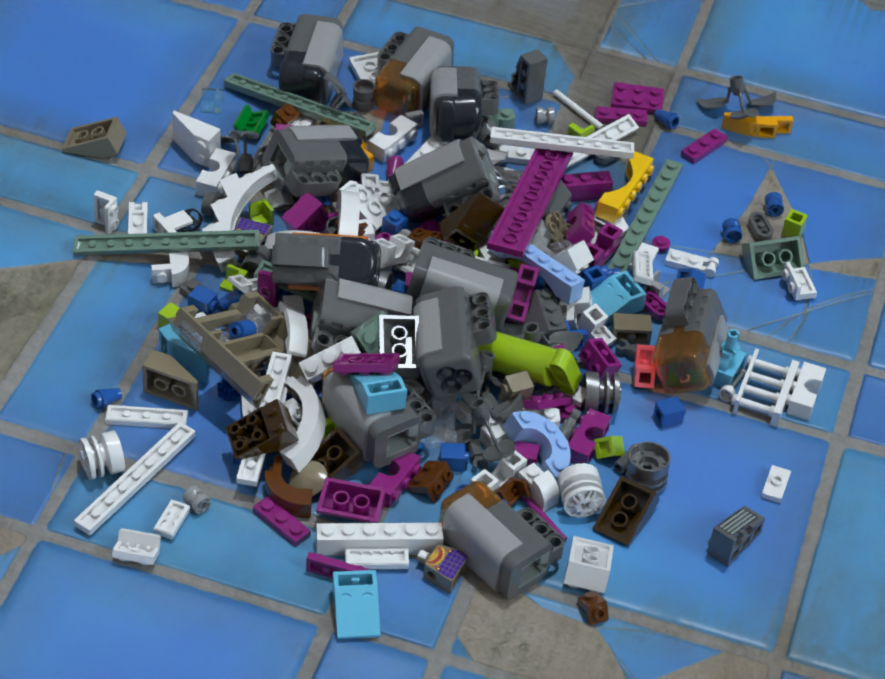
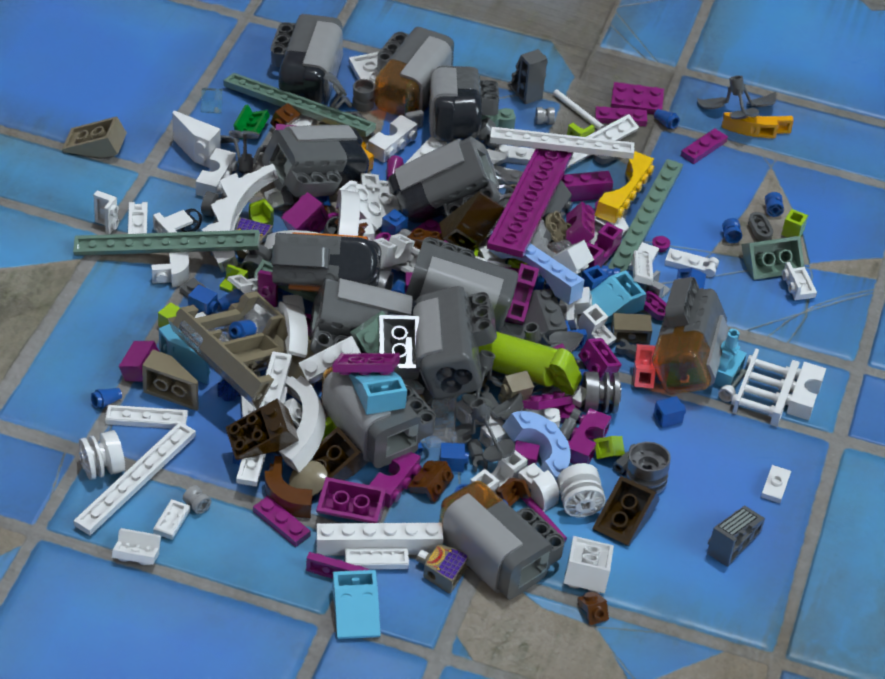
(135, 357): none -> magenta brick

